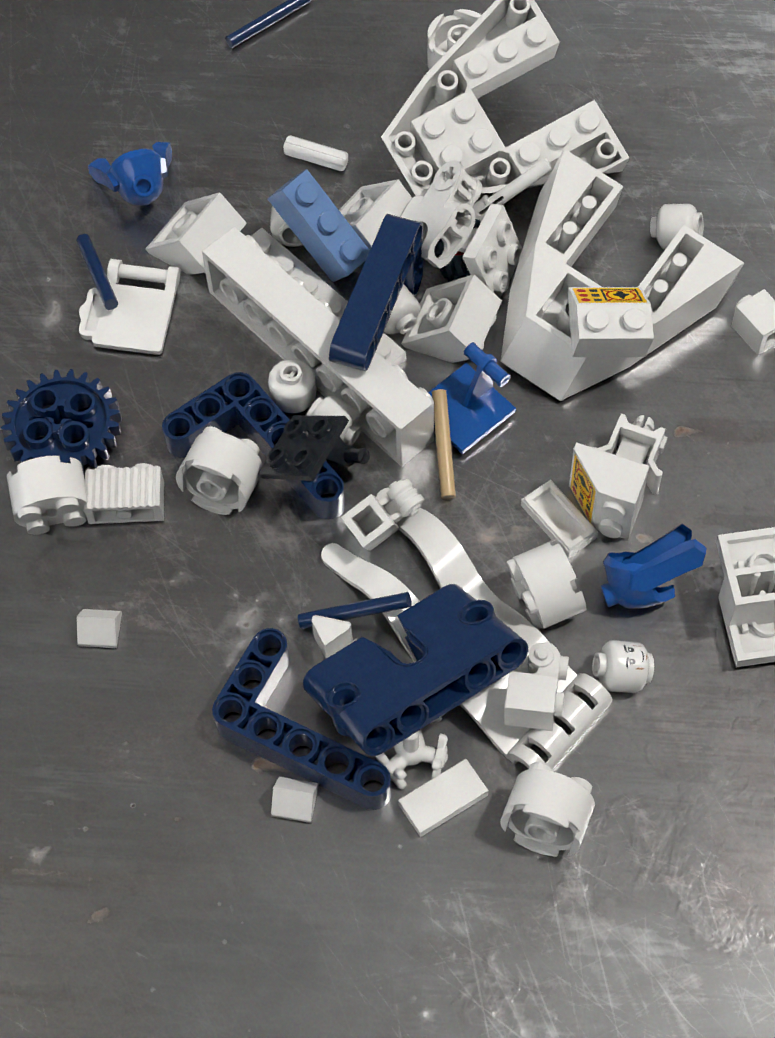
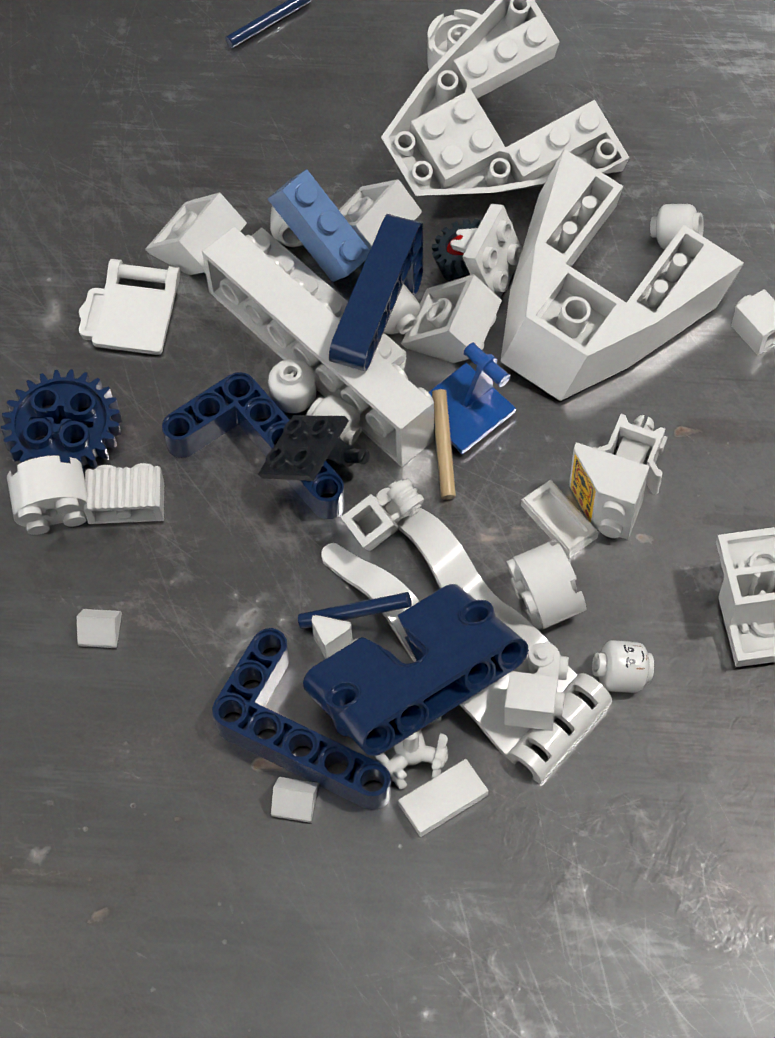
(97, 272): dark blue bar -> none
(135, 174): blue piece -> none
(220, 471): white brick -> none
(315, 153): white axle -> none
(445, 212): white piece -> none
(513, 188): white pin -> none
(548, 810): white brick -> none
(610, 322): white slope -> none
(636, 576): blue piece -> none

